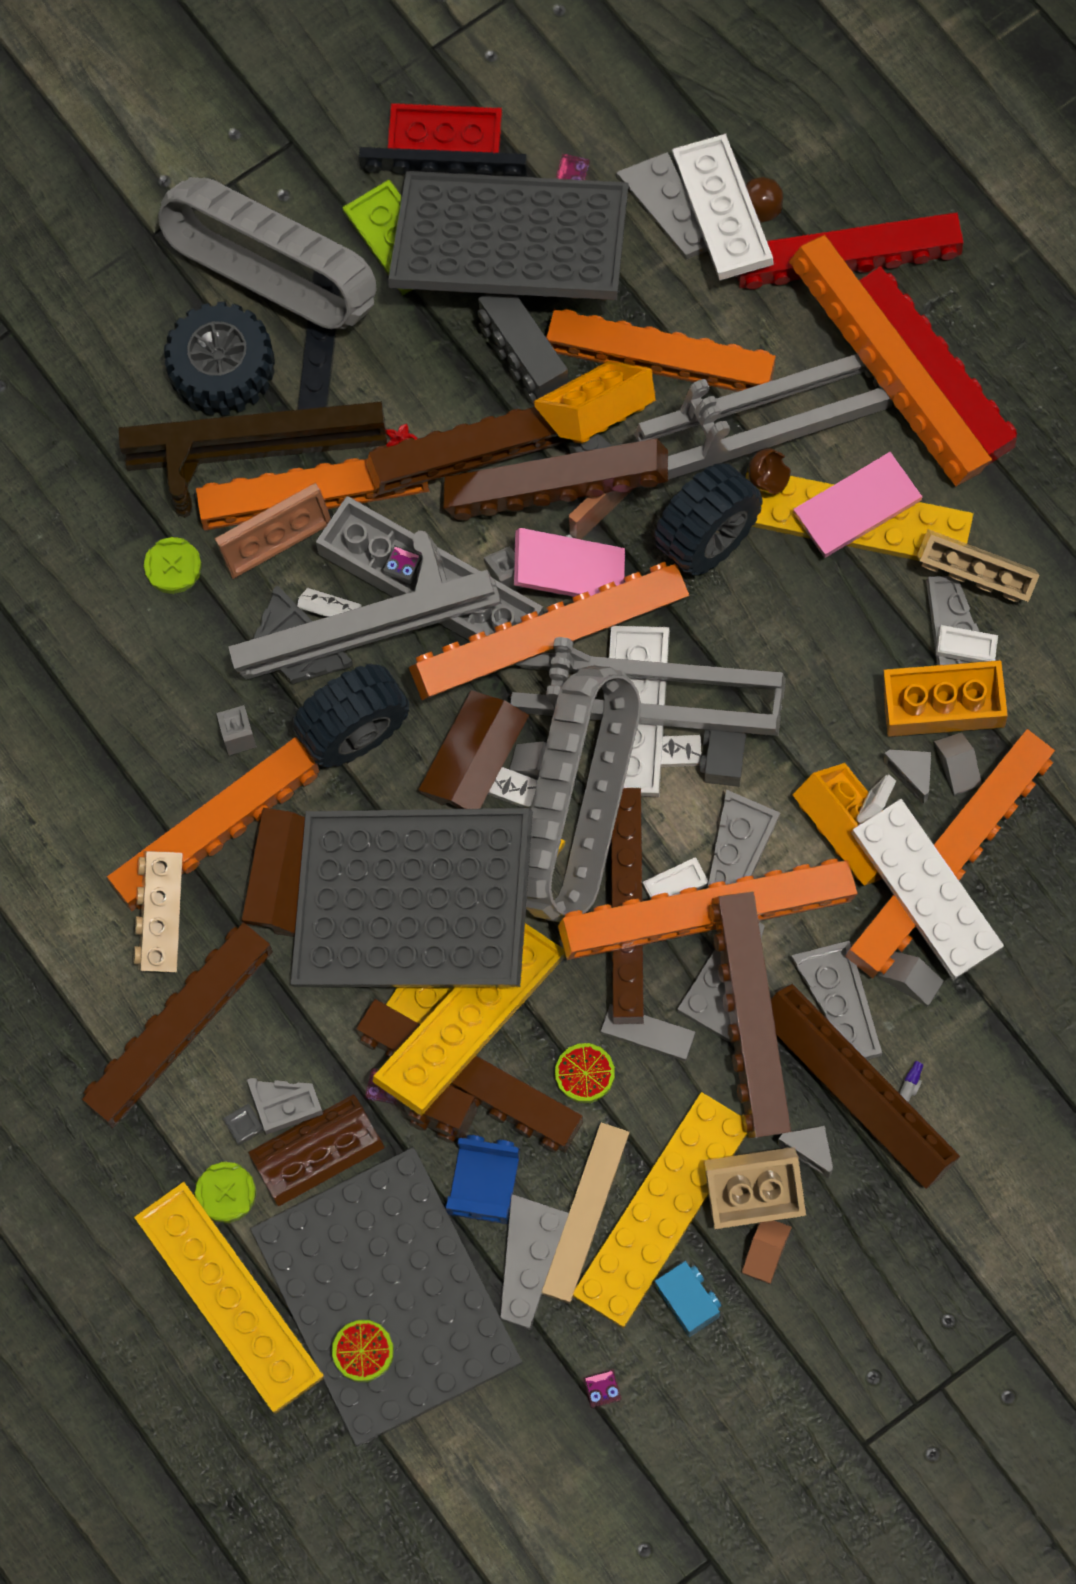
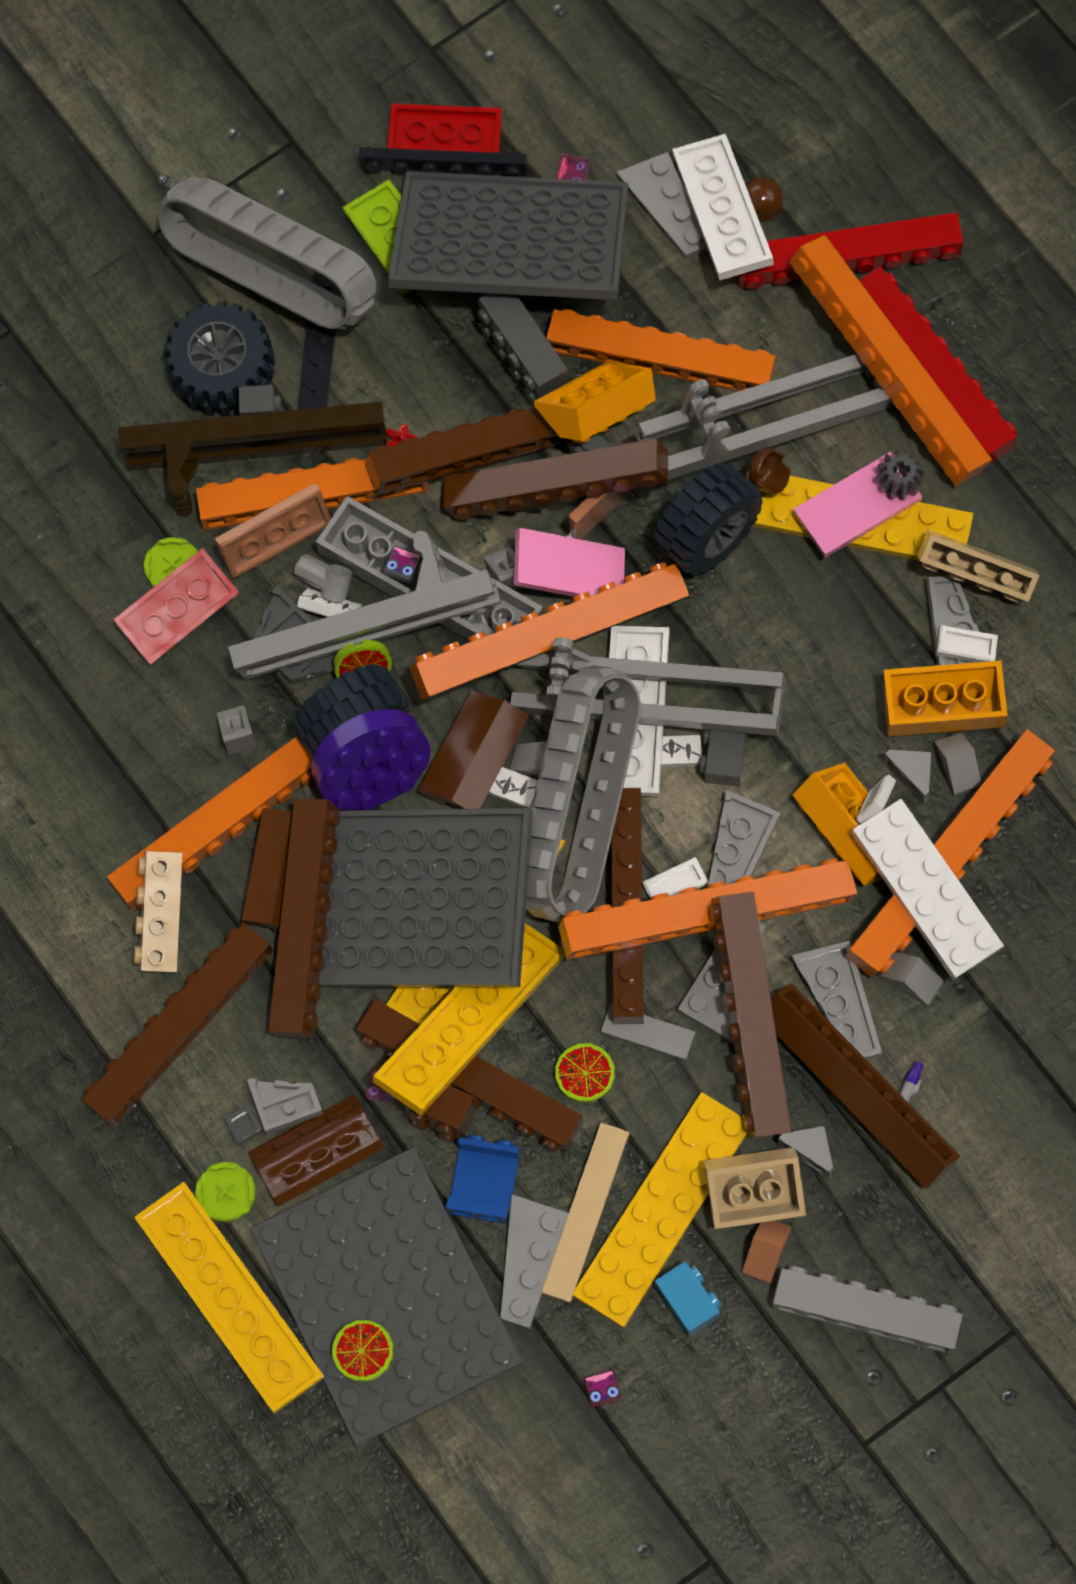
(175, 606): none -> plate
(258, 400): none -> dark grey brick
(304, 919): none -> reddish brown brick
(330, 579): none -> light grey piece
(360, 655): none -> tile
(371, 759): none -> dark purple piece
(867, 1310): none -> light grey brick
(910, 470): none -> dark grey gear

